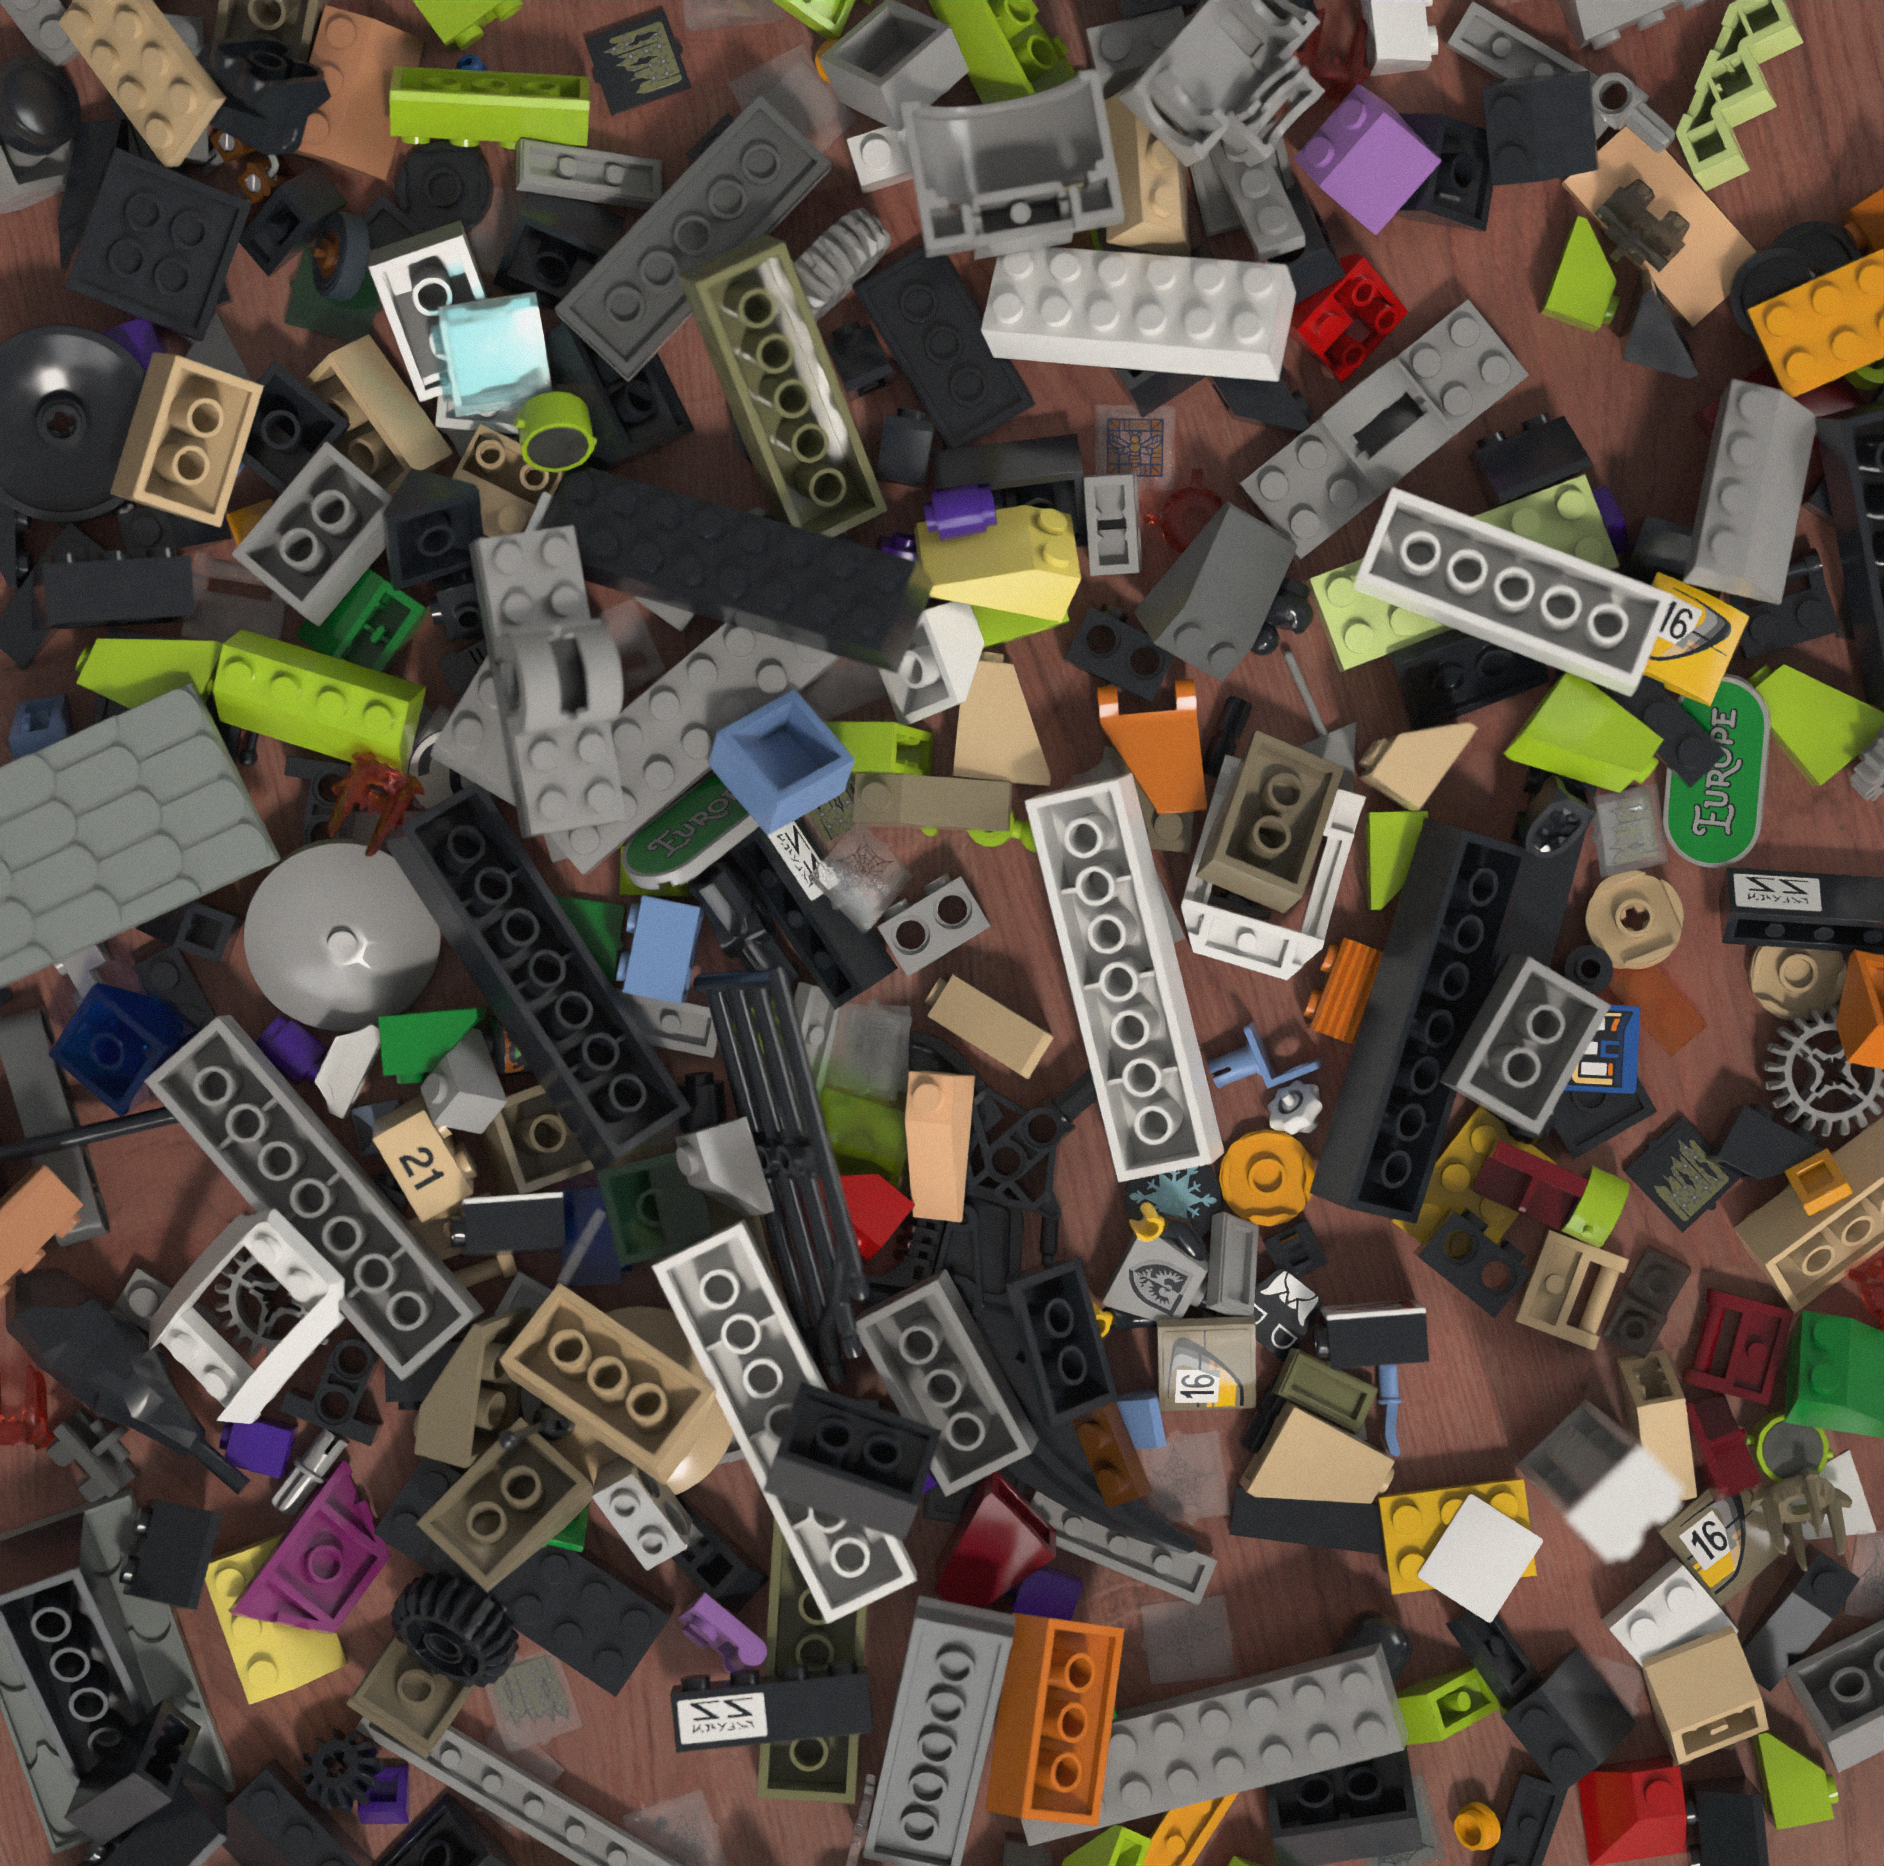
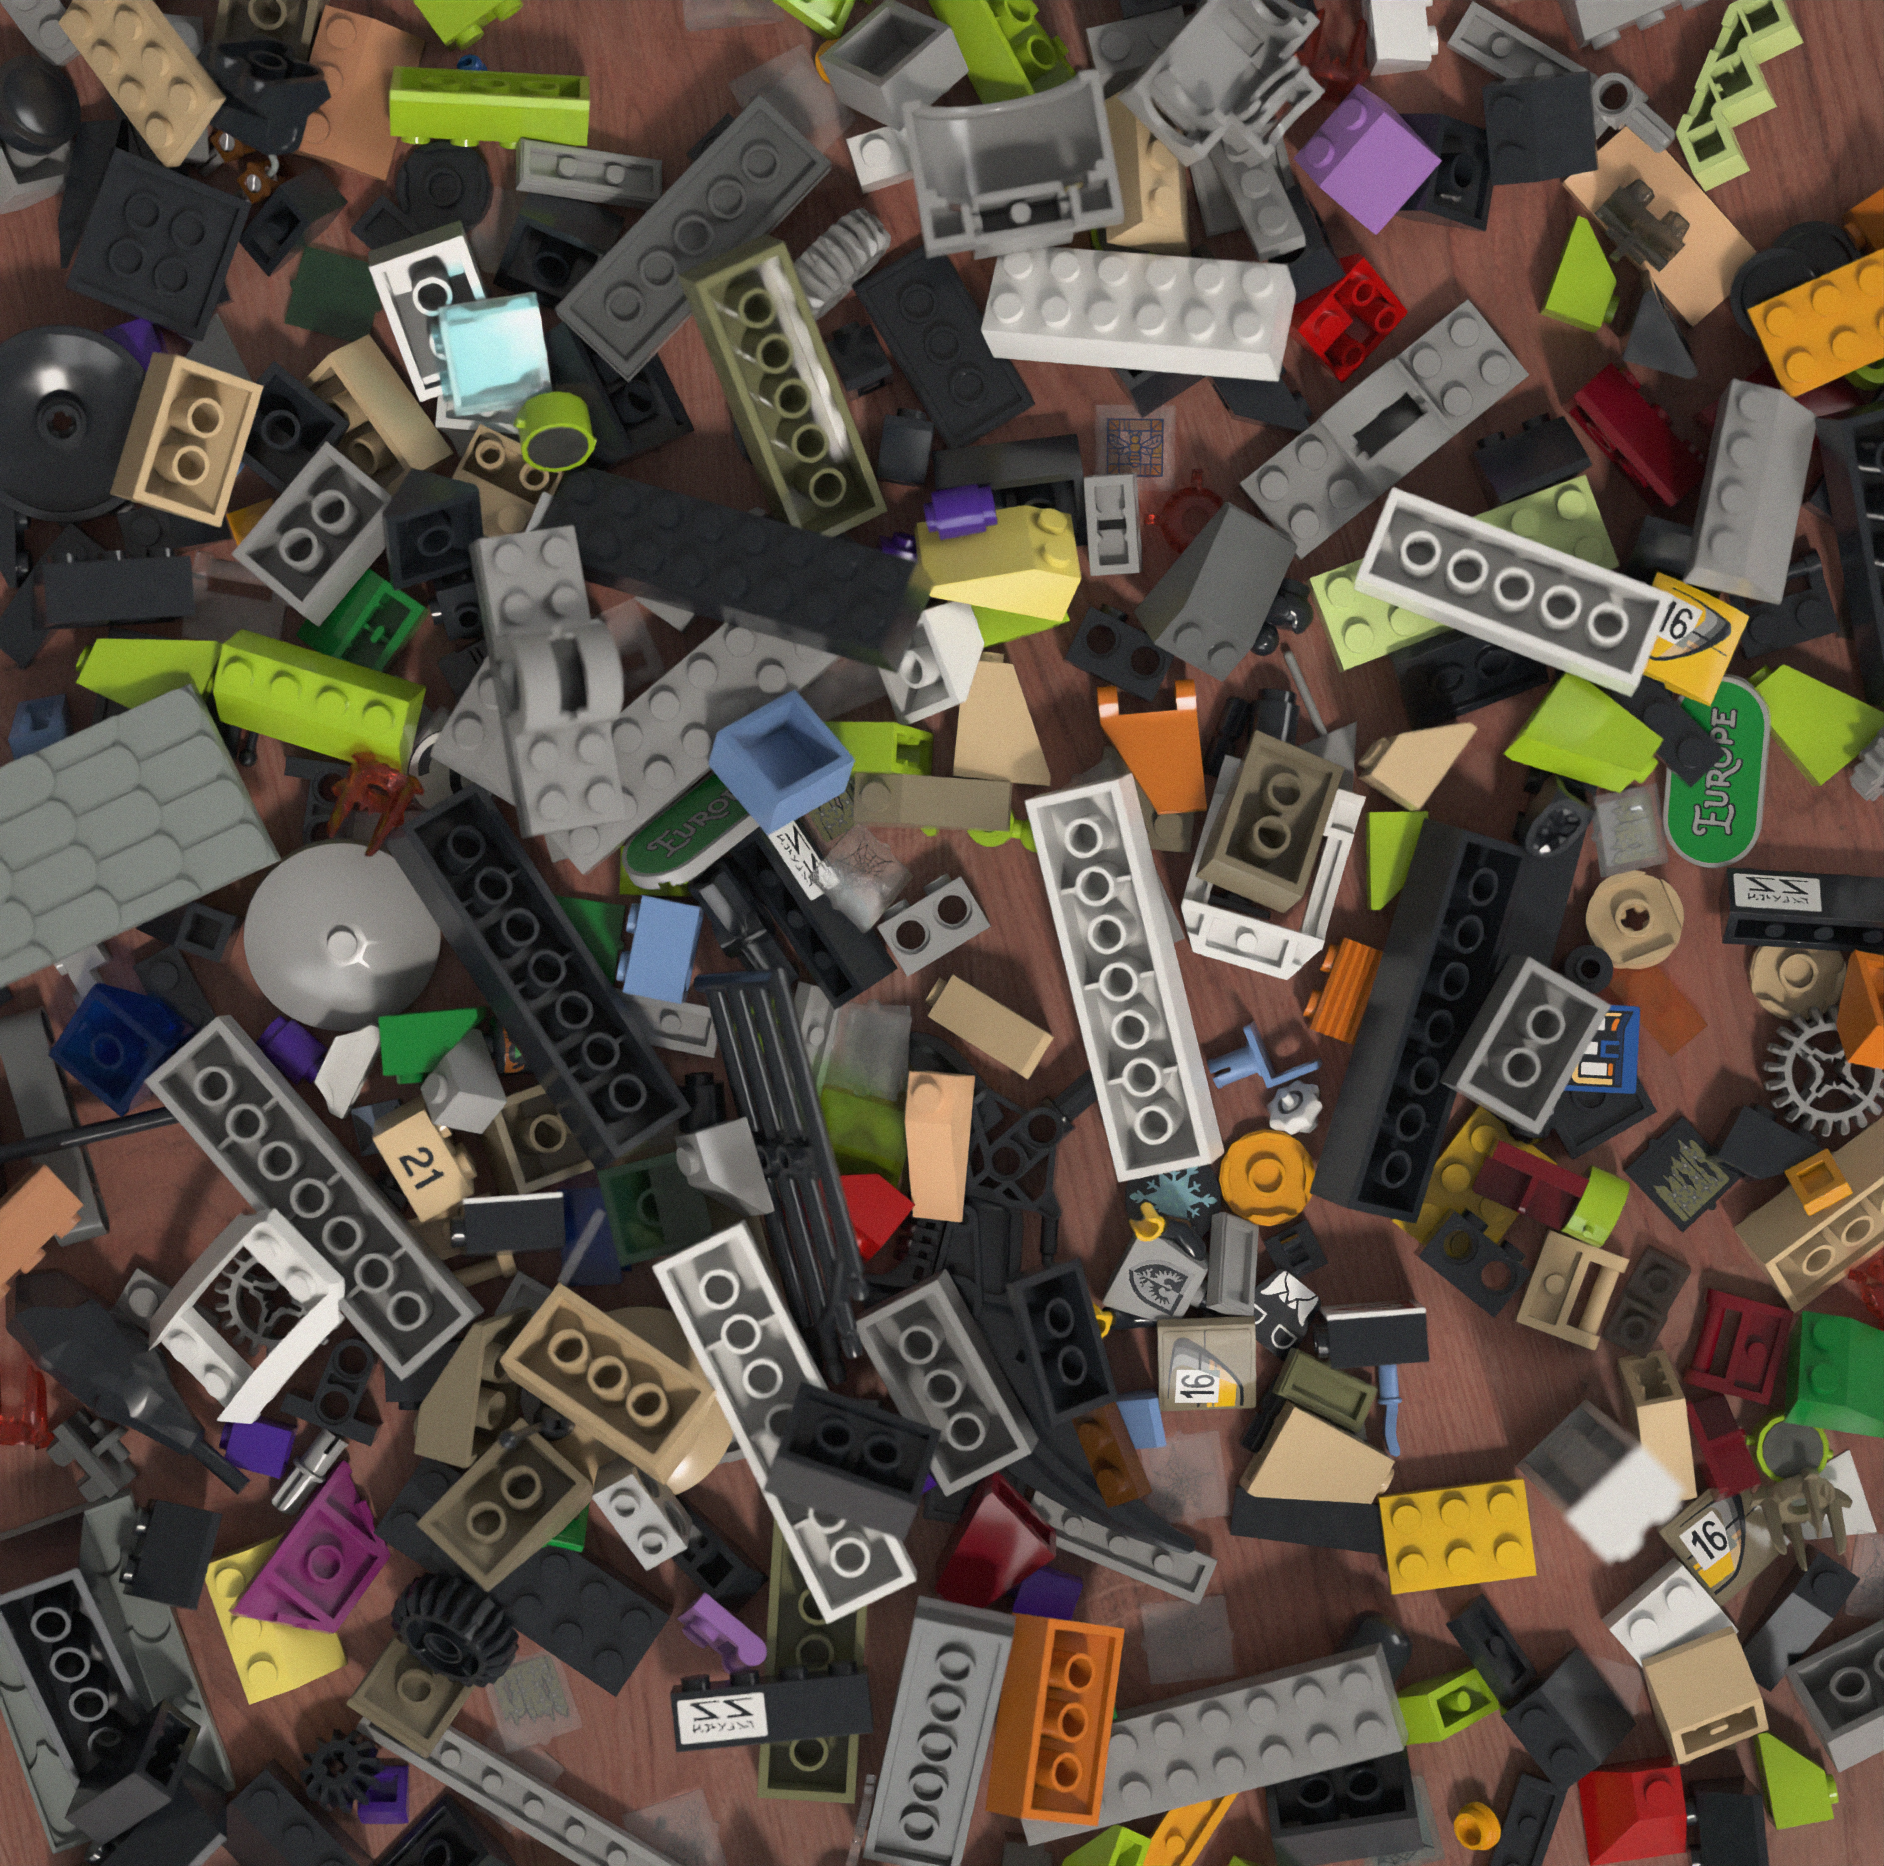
(340, 256): black wheel -> none
(638, 63): piece -> none
(1275, 715): none -> black brick
(1480, 1558): white sticker -> none
(1612, 519): dark purple tile -> none
(1636, 437): none -> dark red slope

